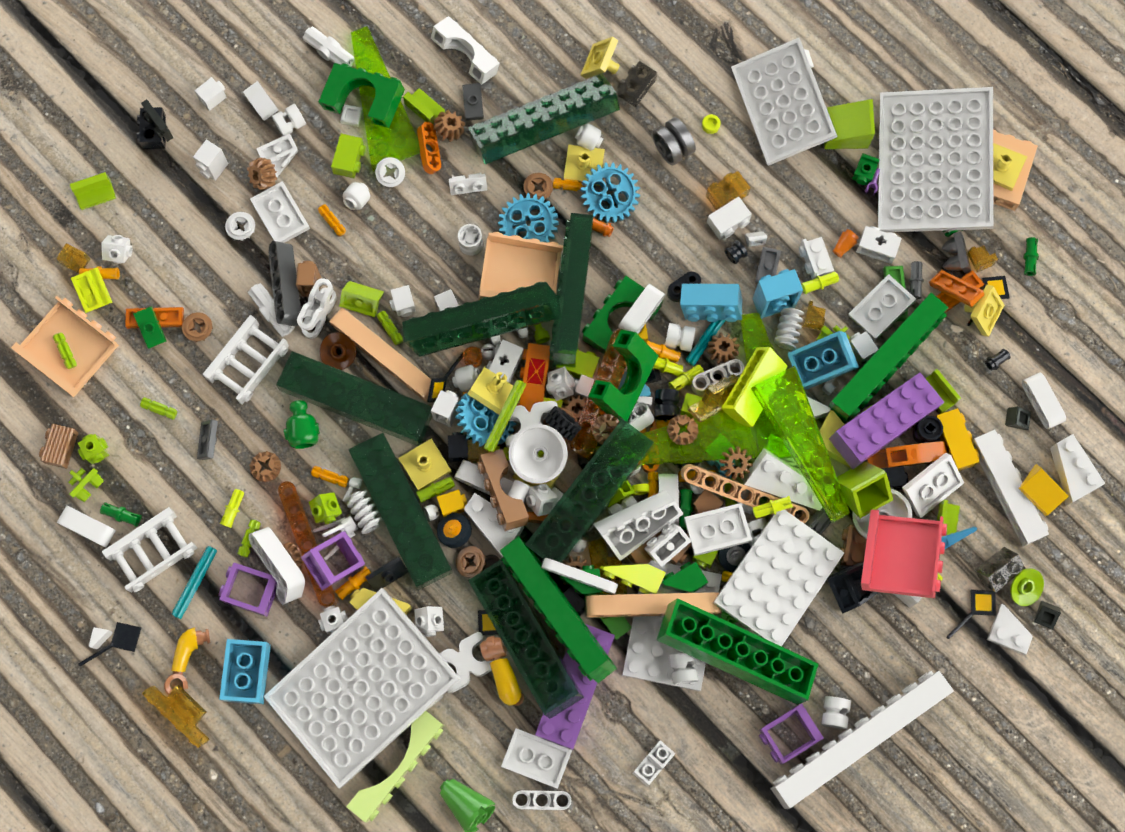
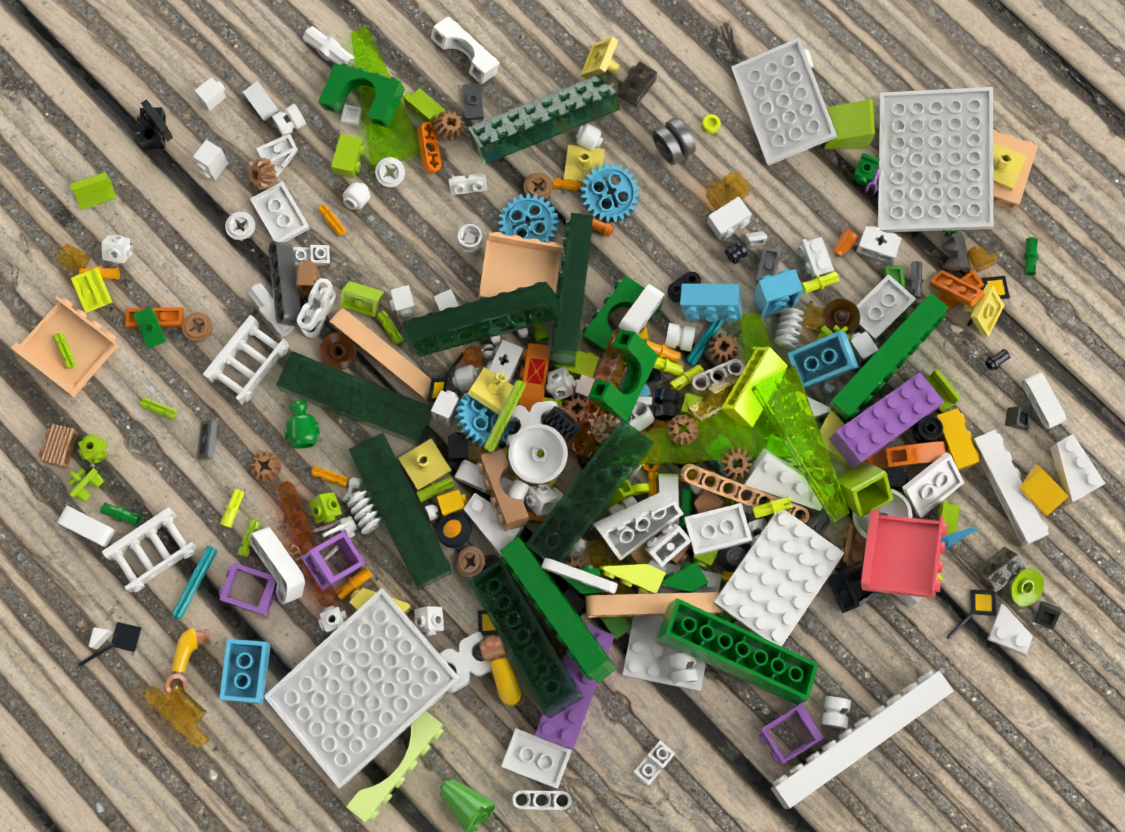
(316, 253): none -> white slope
(387, 574): black plate -> none
(832, 317): none -> reddish brown dish

